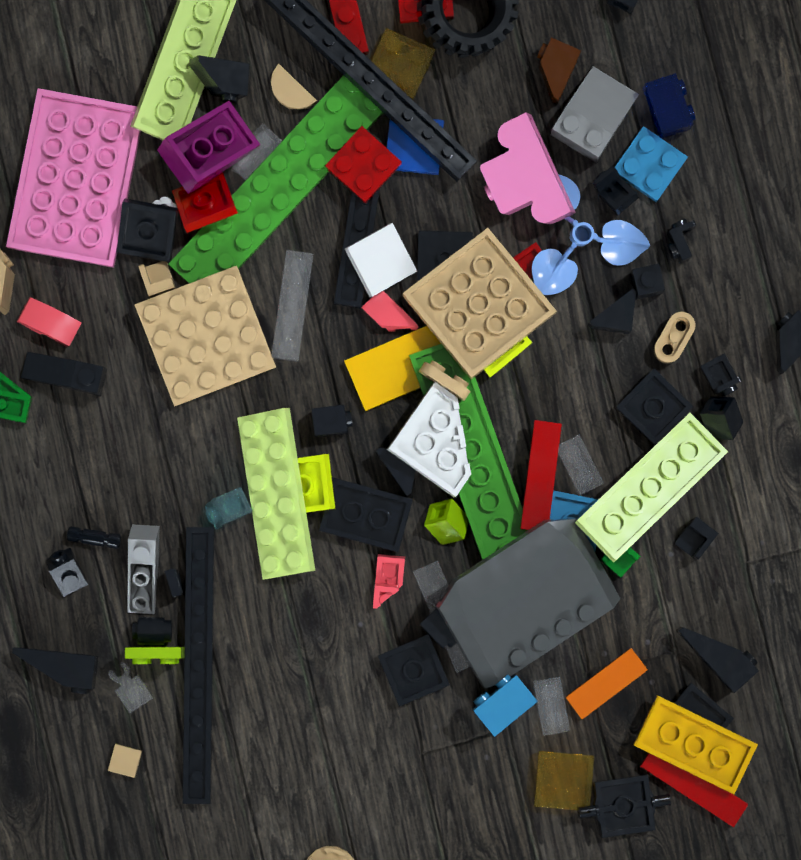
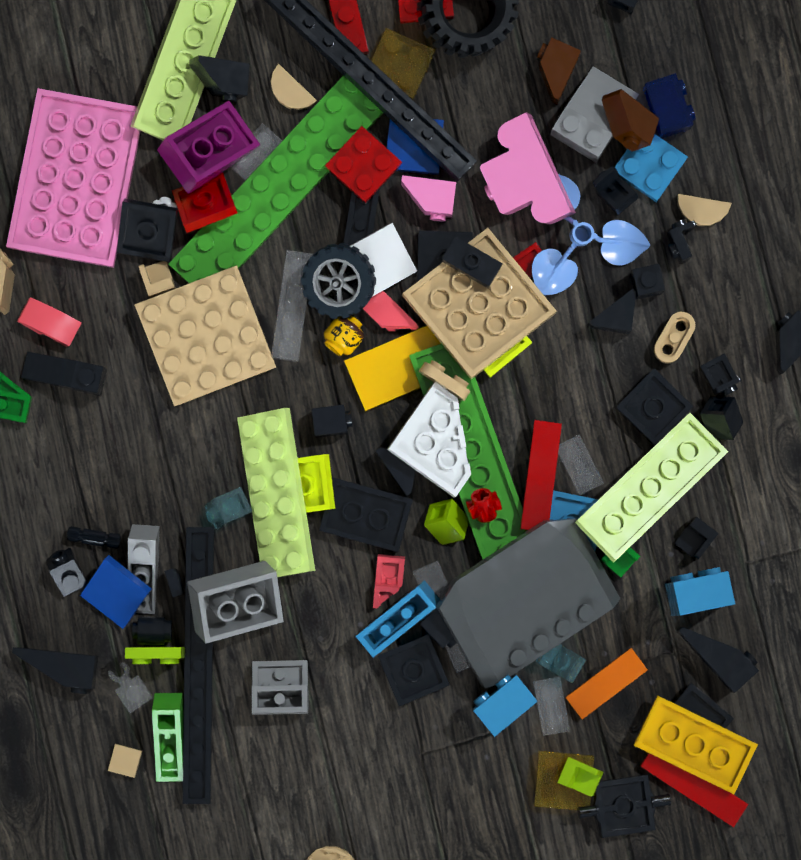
(116, 592): none -> blue tile
(168, 736): none -> bright green slope
(235, 601): none -> light grey brick
(280, 687): none -> light grey brick
(343, 335): none -> yellow head
(350, 257): none -> black wheel
(398, 618): none -> dark azure brick
(431, 195): none -> bright pink slope
(471, 262): none -> black plate
(483, 505): none -> red gear
(562, 662): none -> clear light blue bracket
(580, 776): none -> lime panel
(629, 120): none -> reddish brown slope
(702, 210): none -> tan tile
(706, 592): none -> dark azure brick

